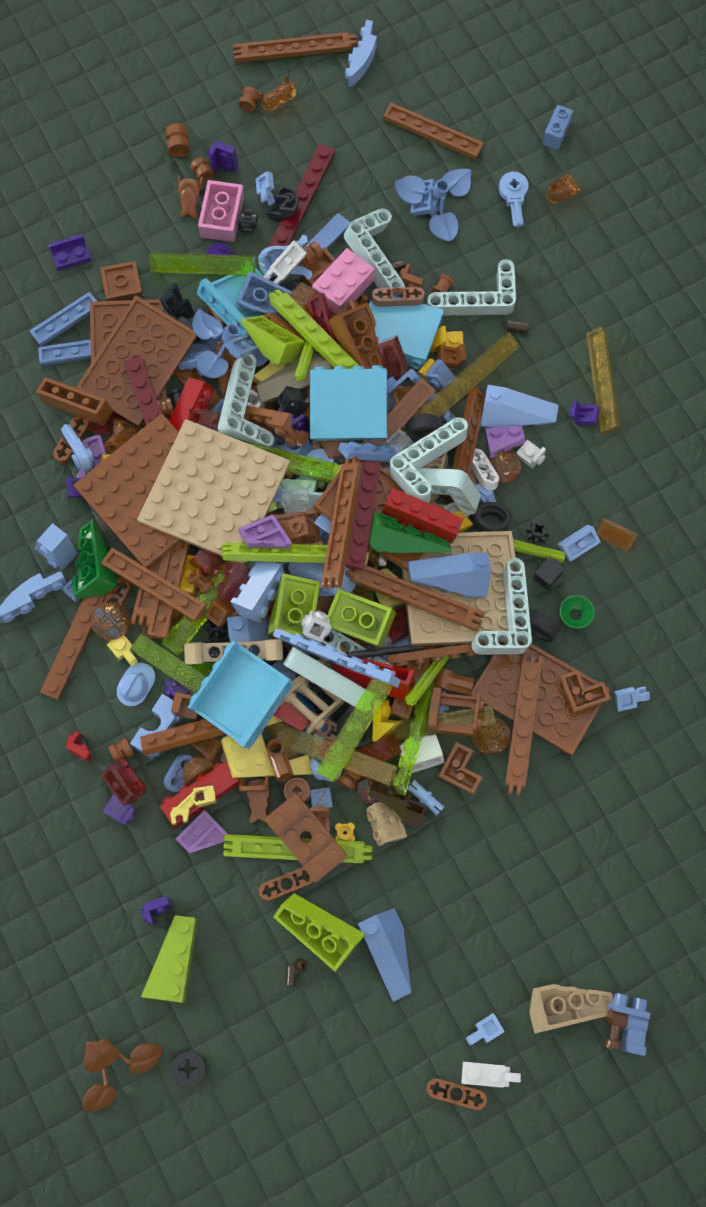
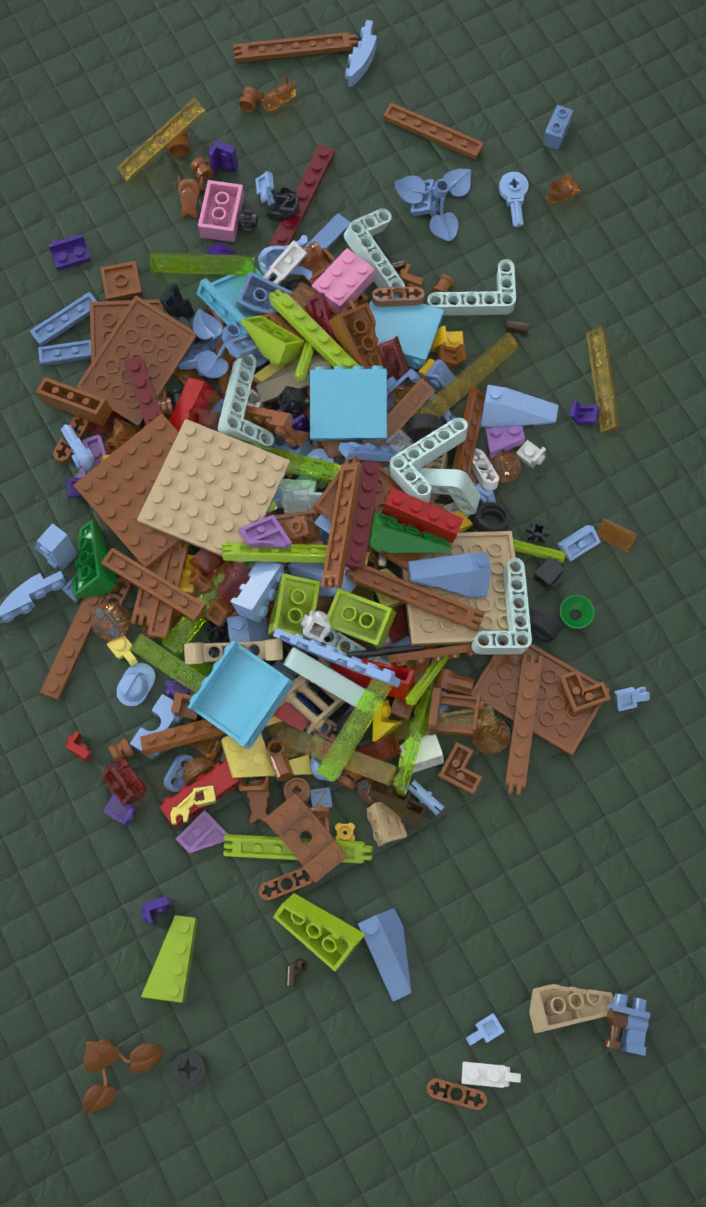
(161, 139): none -> clear yellow plate

